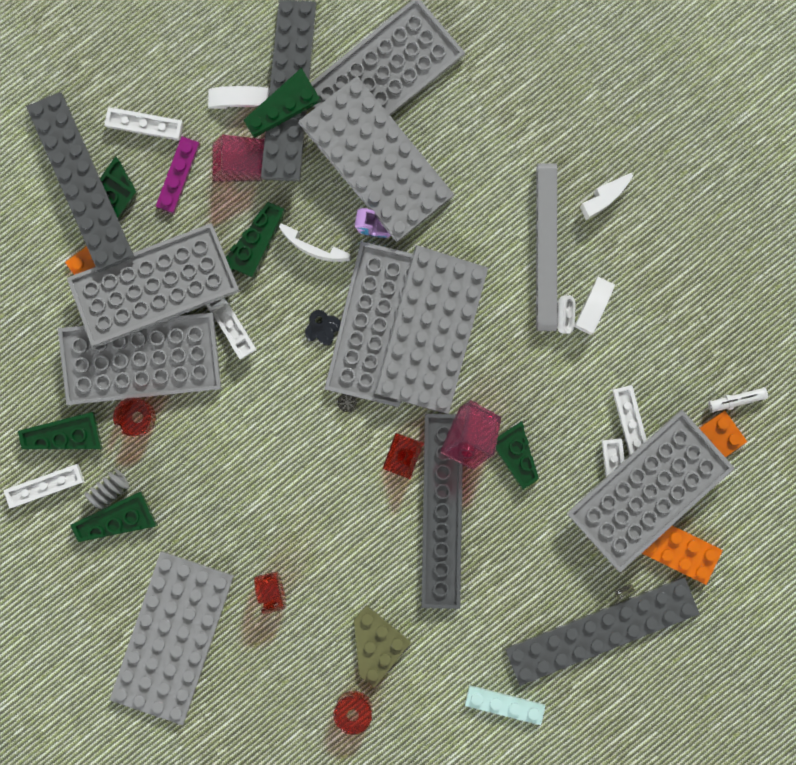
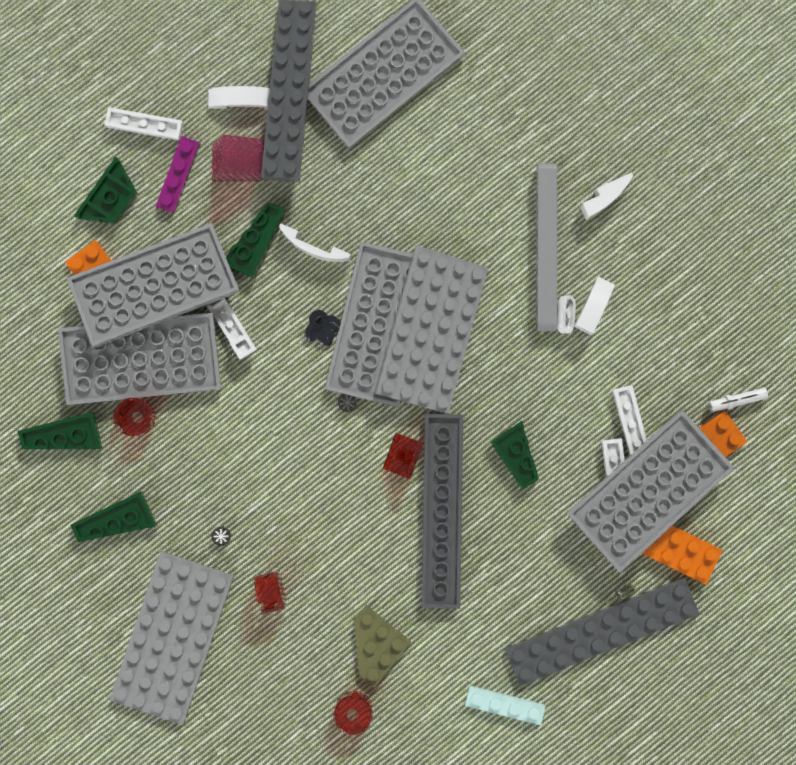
(44, 486): white plate -> none
(80, 182): dark grey plate -> none
(107, 490): light grey piece -> none
(221, 536): none -> clear smoke tile
(286, 102): dark green wing -> none
(369, 225): lavender animal -> none
(376, 158): light grey plate -> none
(472, 435): clear pink slope -> none

